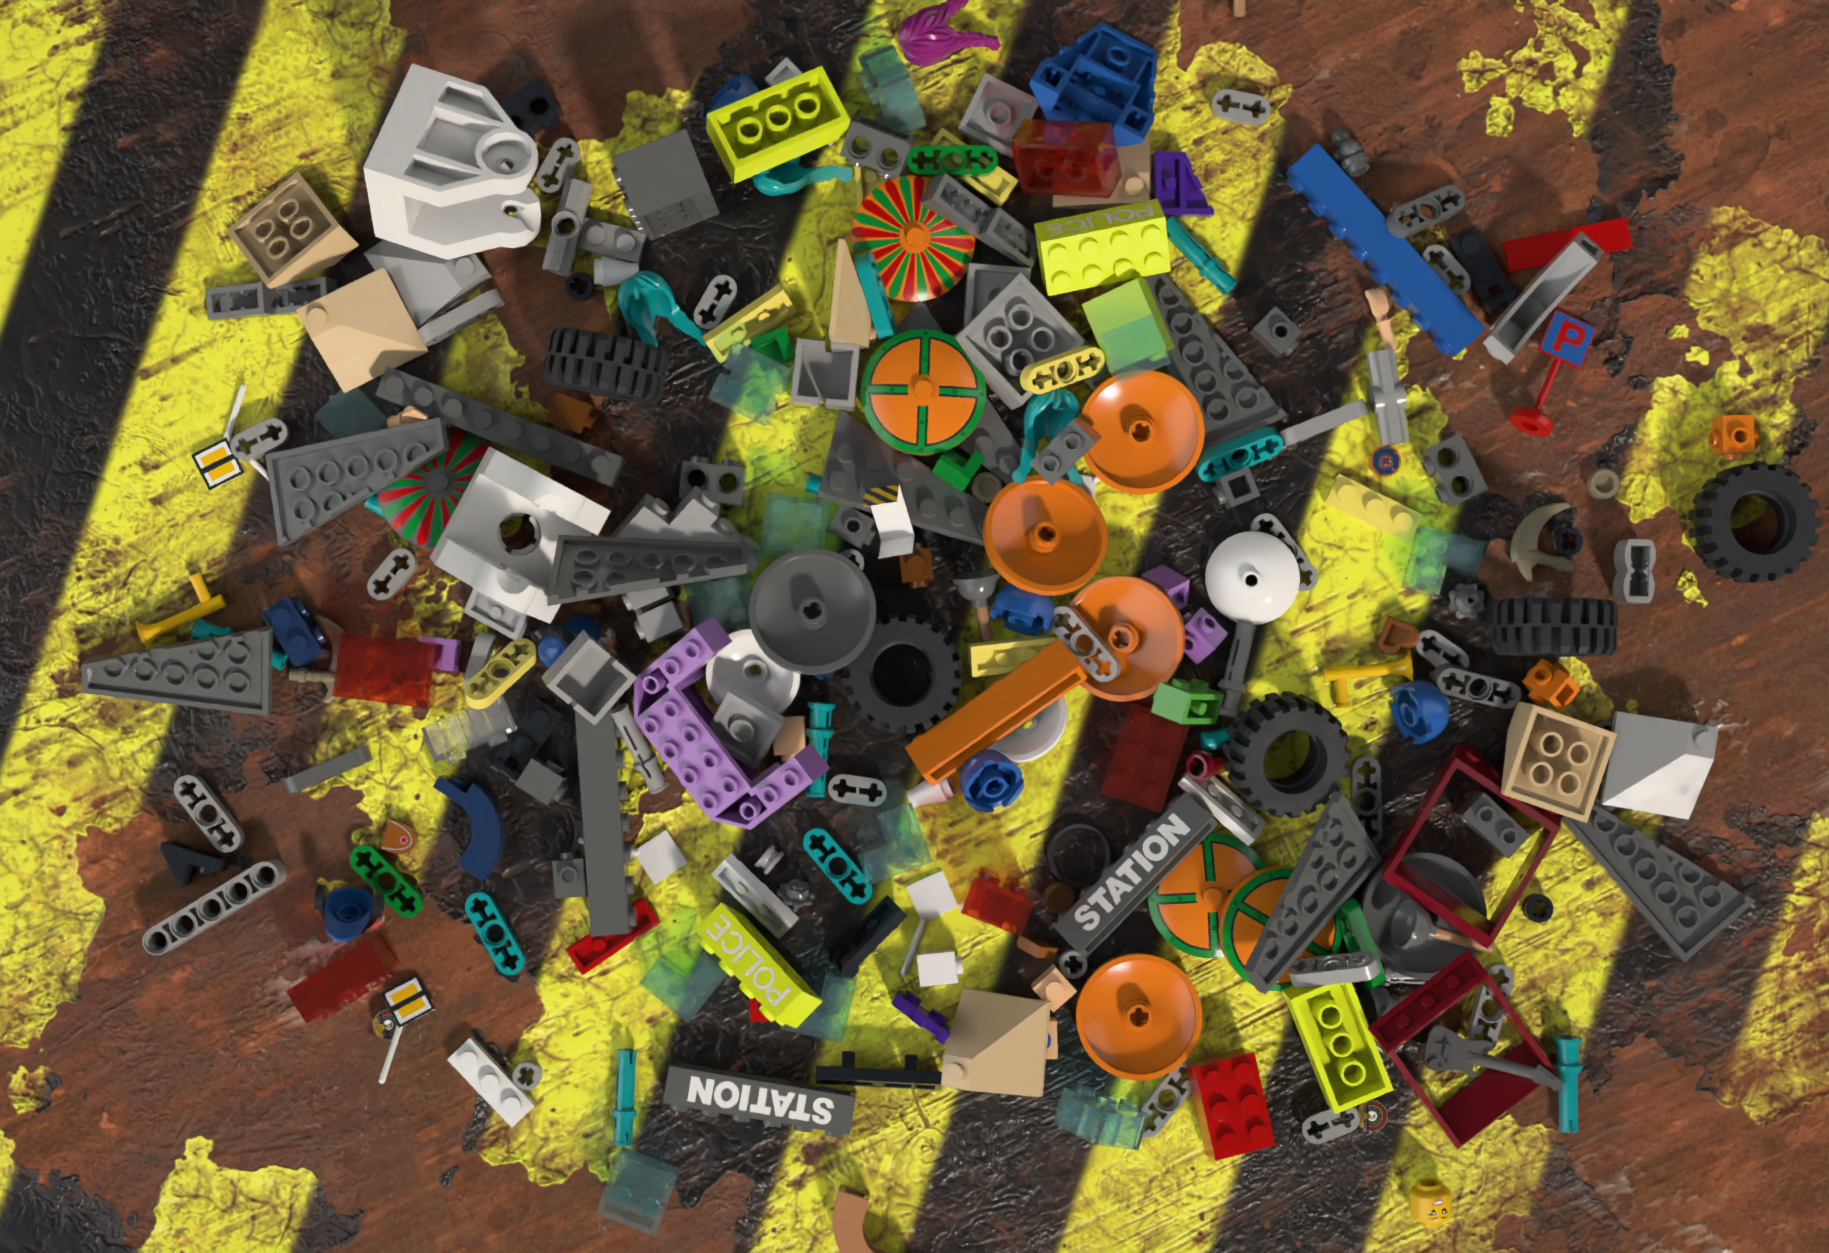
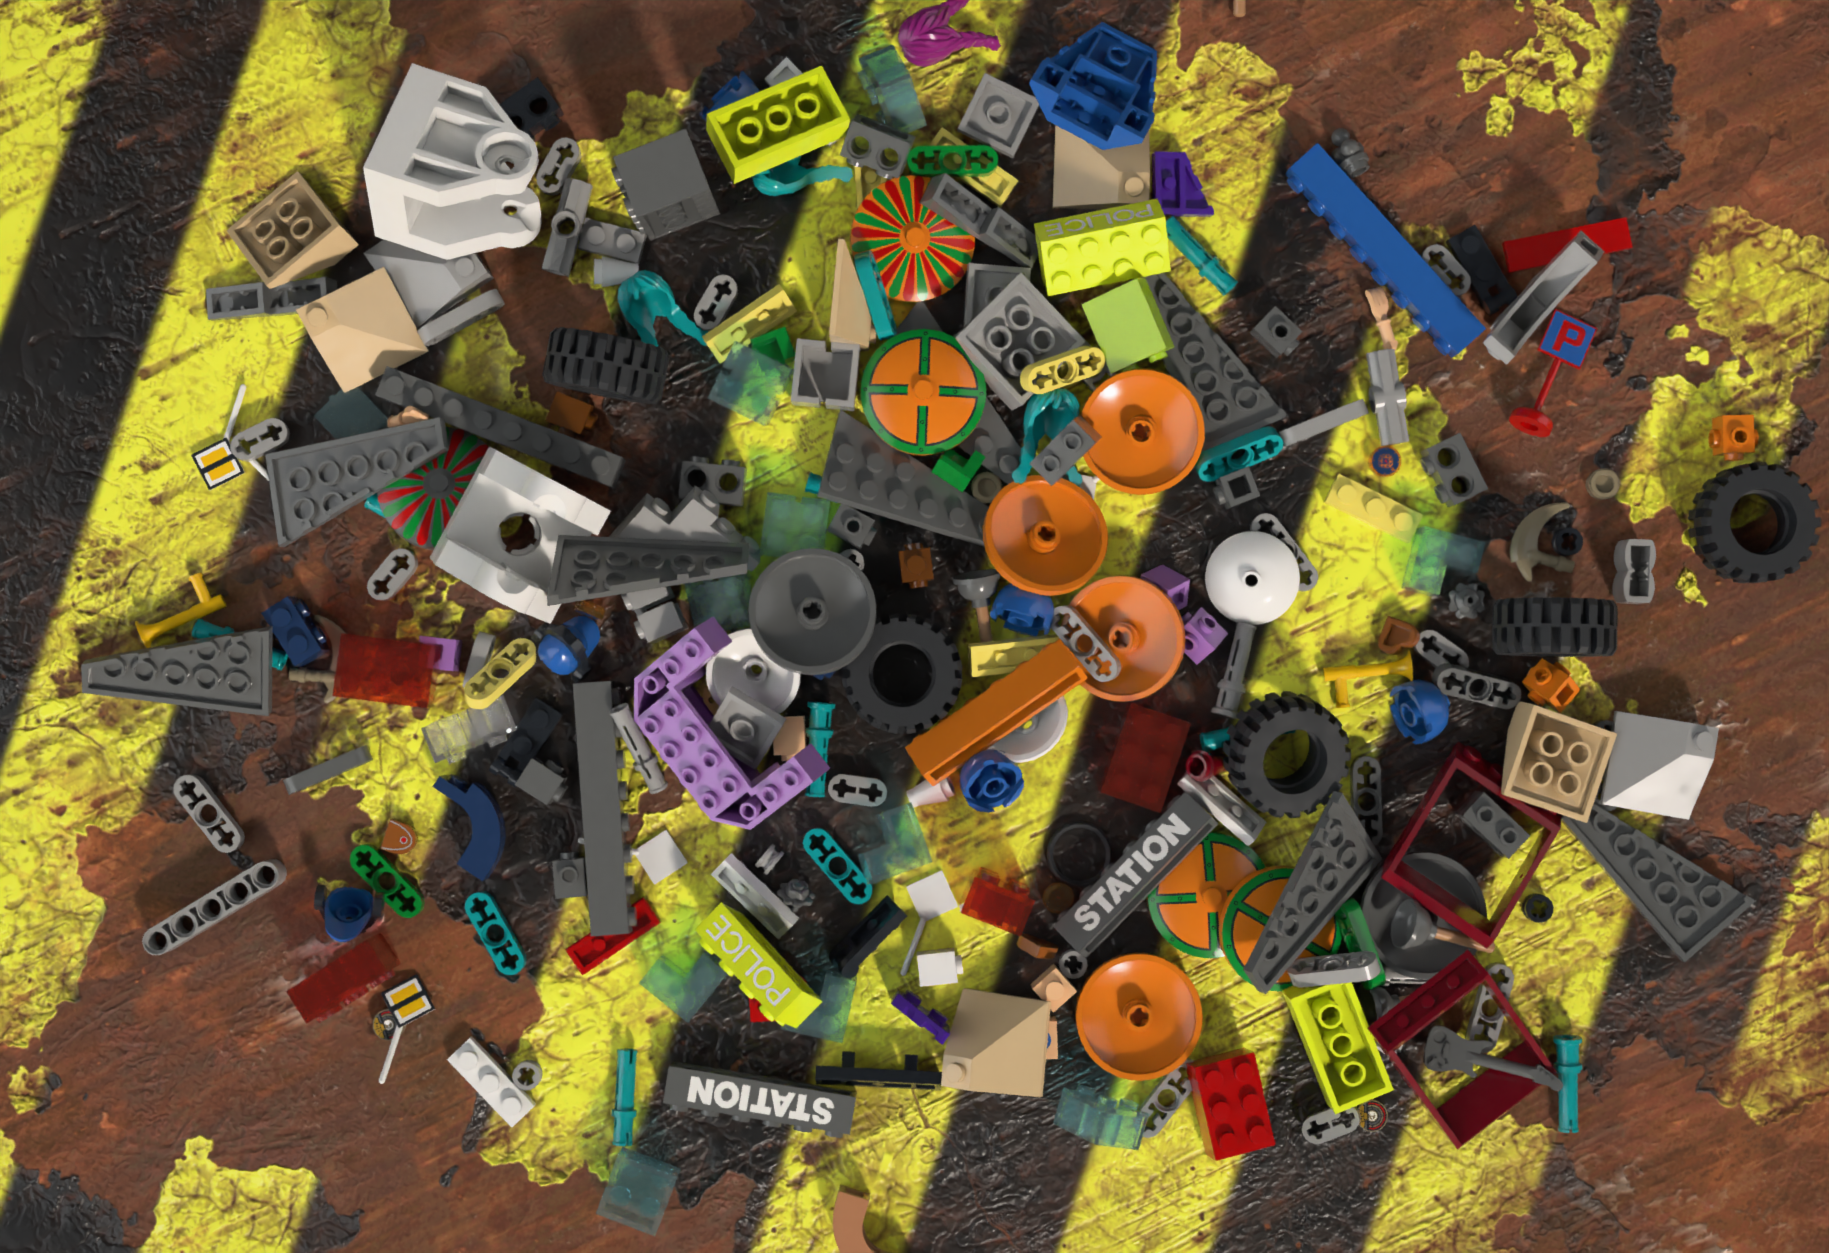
(184, 859): black slope -> none
(496, 615): light grey plate -> none
(586, 280): black bush -> none
(590, 676): light grey piece -> none
(891, 520): white sticker -> none
(1066, 158): clear red brick -> none
(1135, 348): clear light blue piece -> none
(1187, 701): bright green brick -> none
(1239, 115): light grey beam -> none
(1420, 222): dark grey beam -> none
(1430, 1202): yellow head -> none

